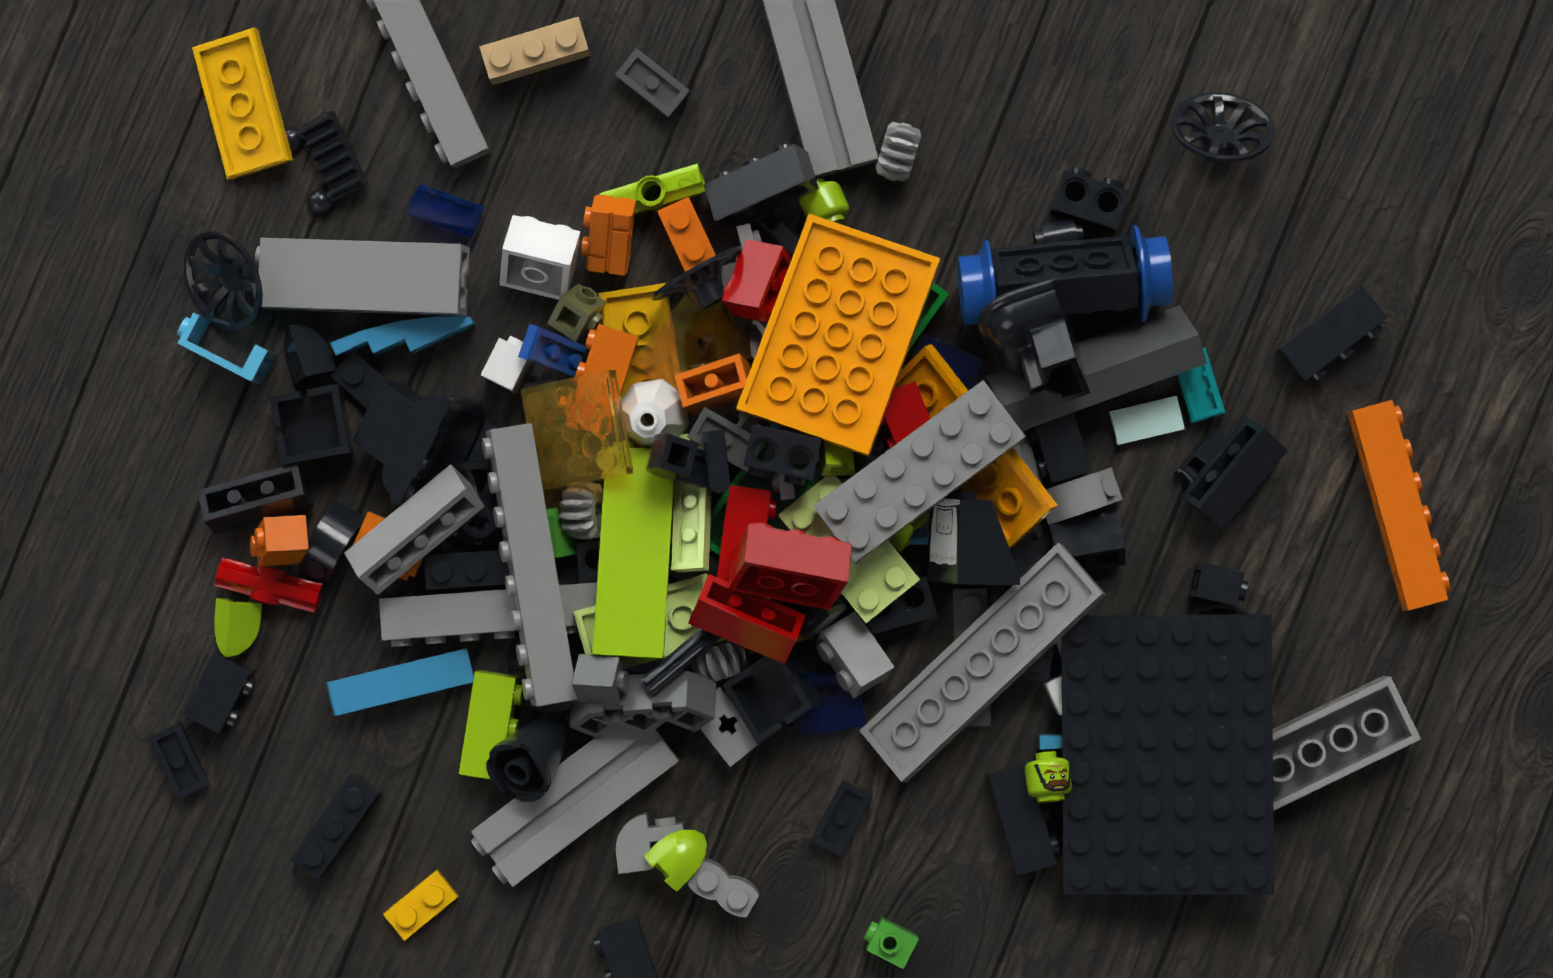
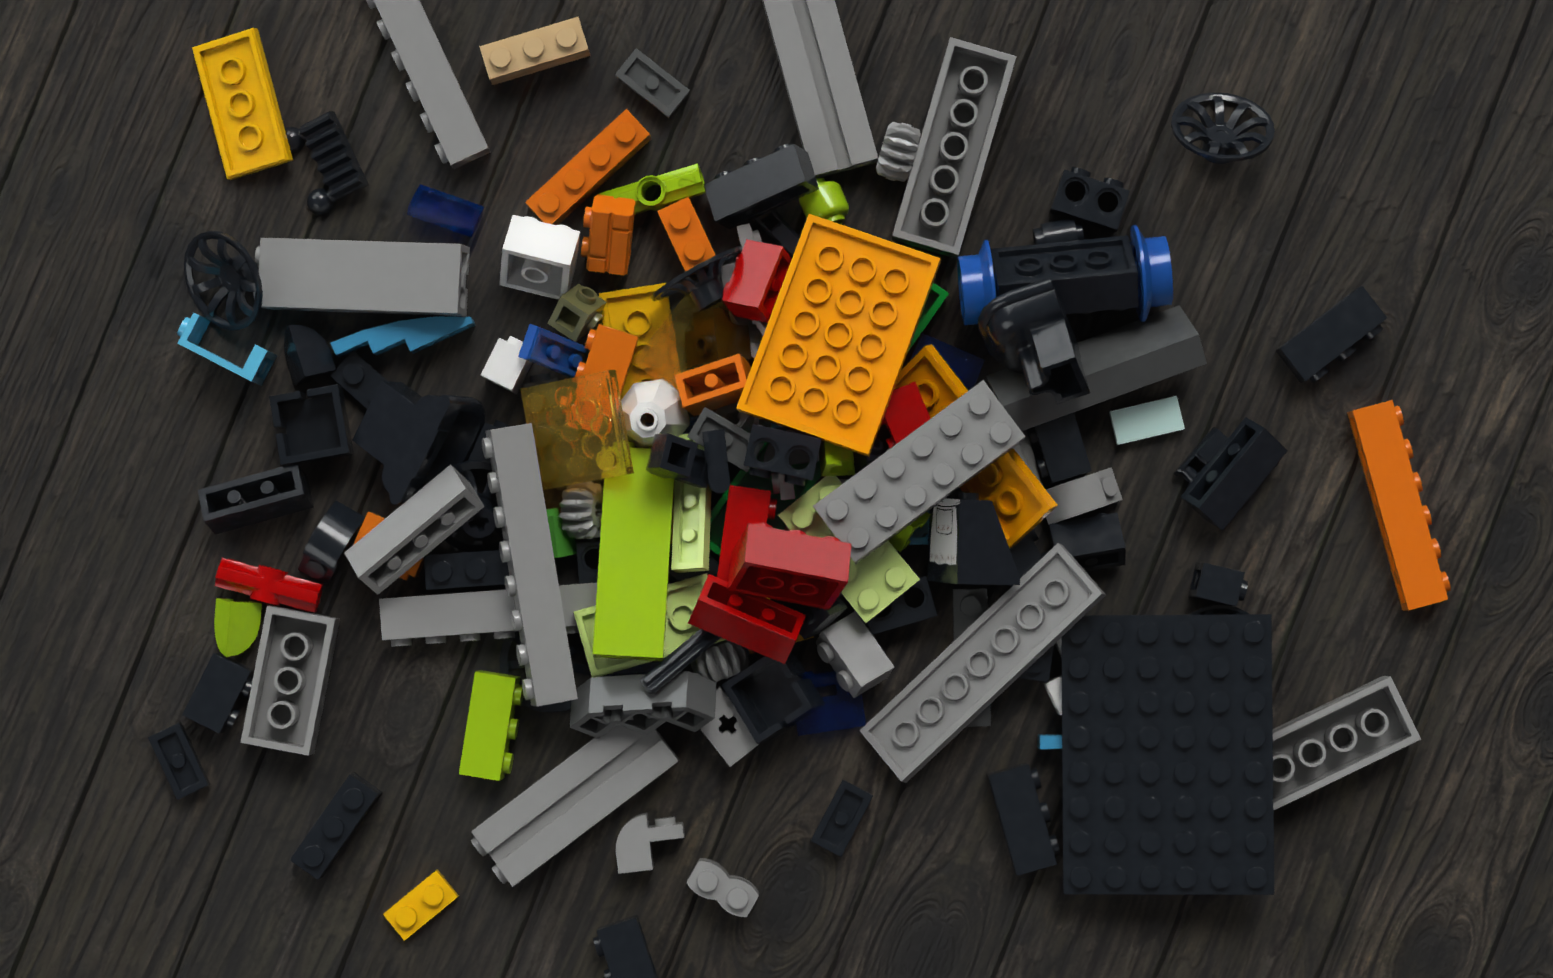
(280, 540): orange hinge -> none
(290, 680): none -> light grey brick
(400, 682): dark azure slope -> none
(529, 757): black cone -> none
(589, 169): none -> orange brick
(599, 679): dark grey brick -> none
(678, 856): lime brick -> none
(890, 941): bright green brick -> none
(953, 148): none -> light grey brick
(1048, 777): lime head -> none
(1201, 392): teal plate -> none

